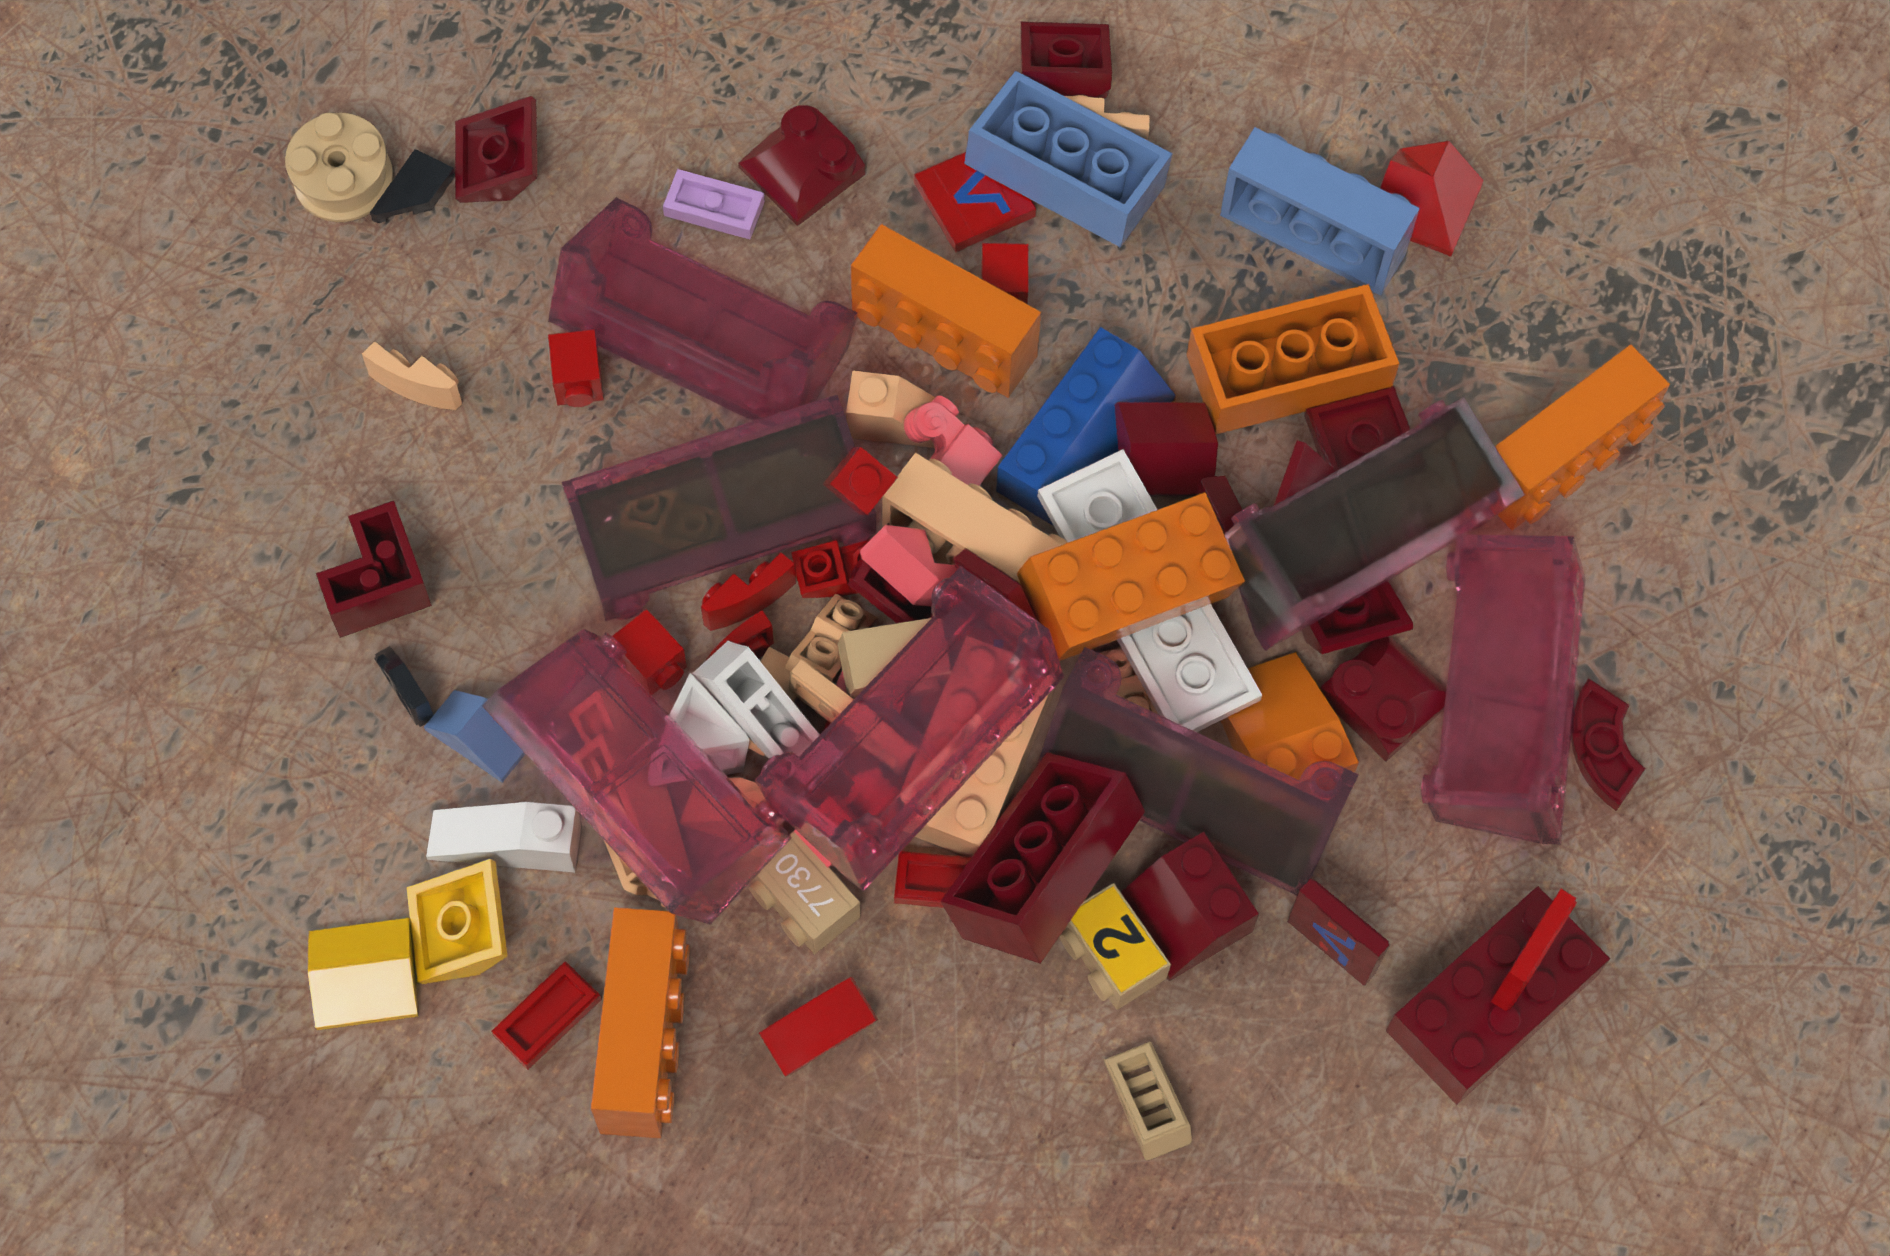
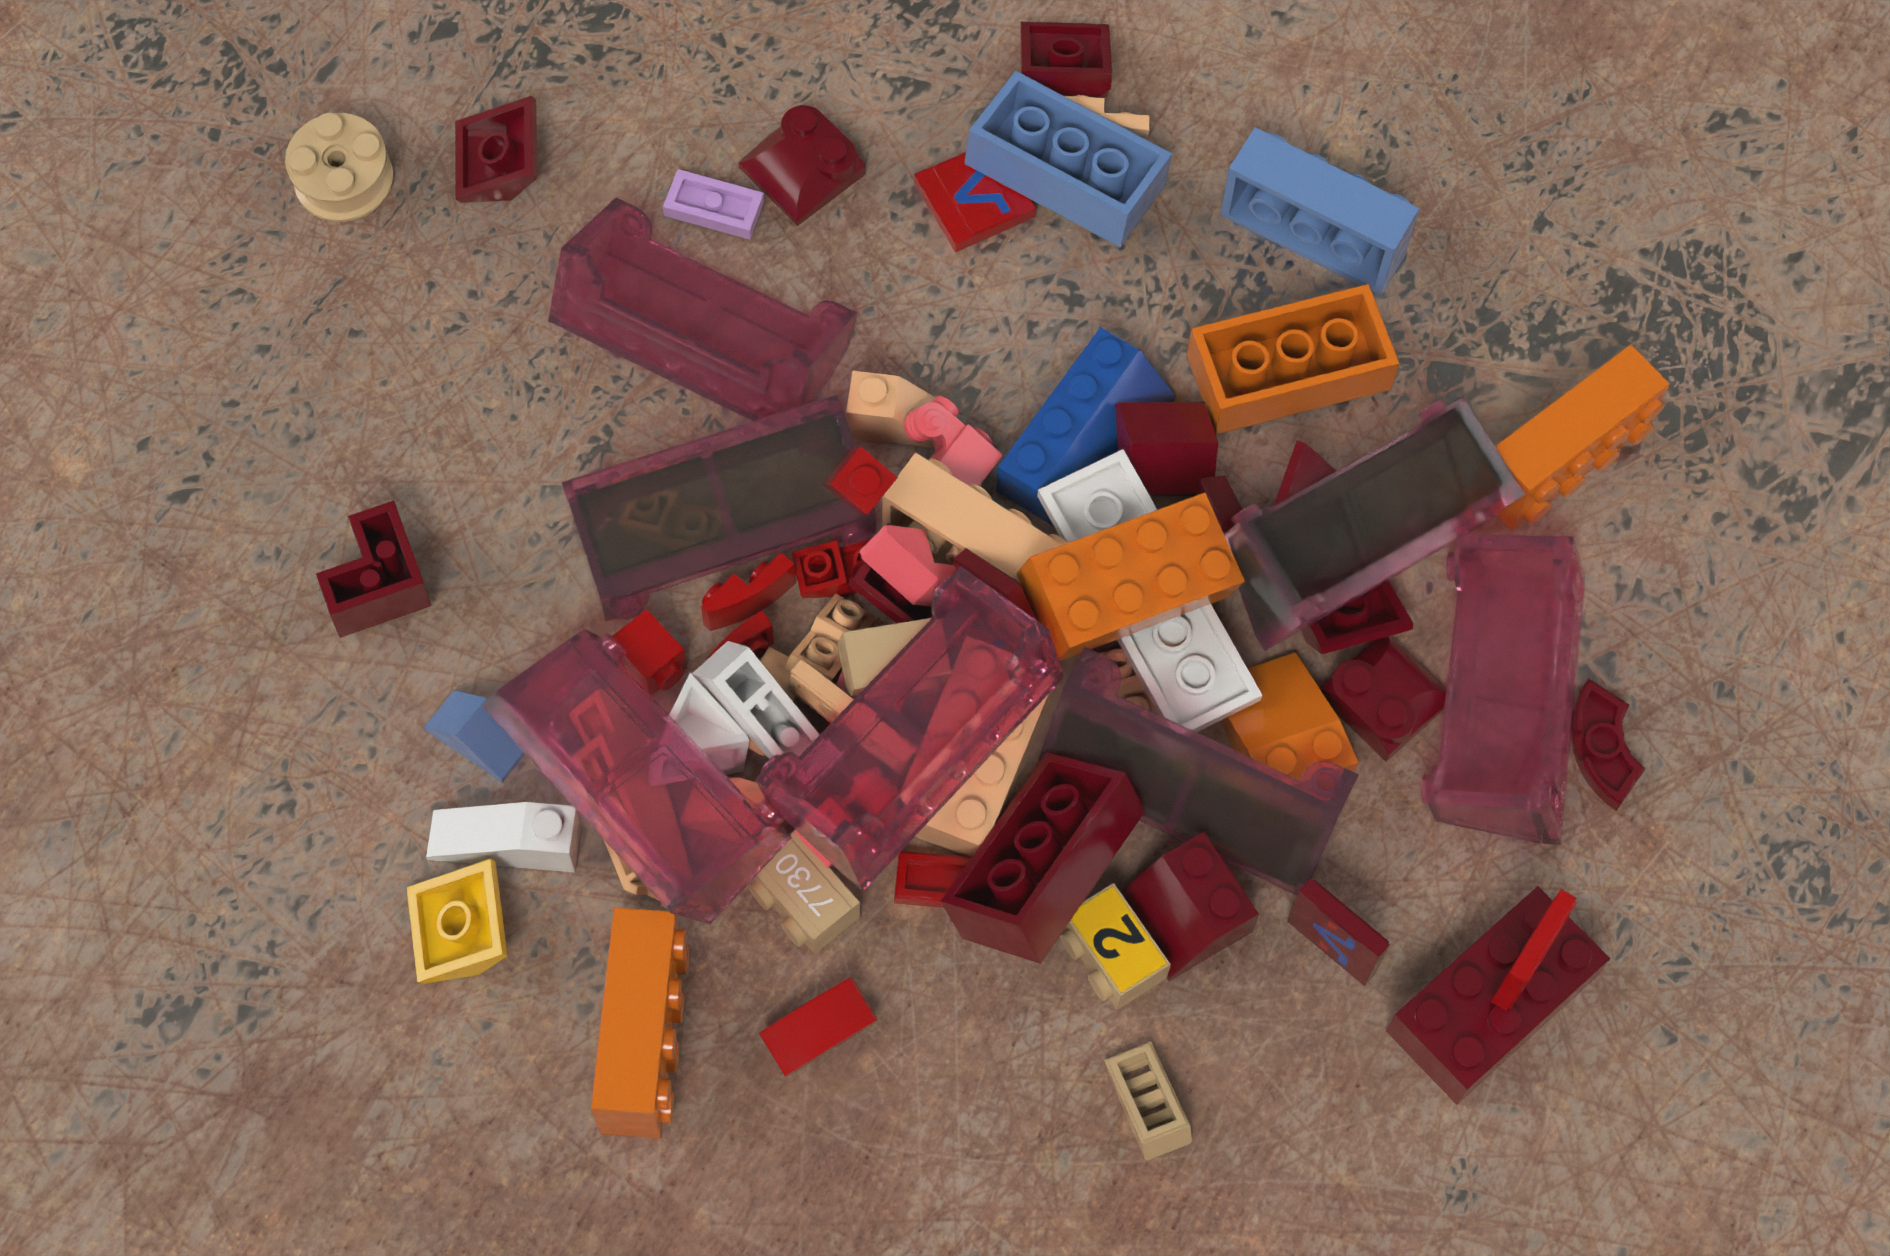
(362, 974): slope -> none
(404, 686): black tile -> none
(414, 187): black tile -> none
(420, 382): light nougat slope -> none
(546, 1015): red tile -> none
(575, 368): red brick -> none
(944, 311): orange brick -> none
(1006, 268): red brick -> none
(1356, 425): dark red tile -> none
(1440, 185): red slope -> none

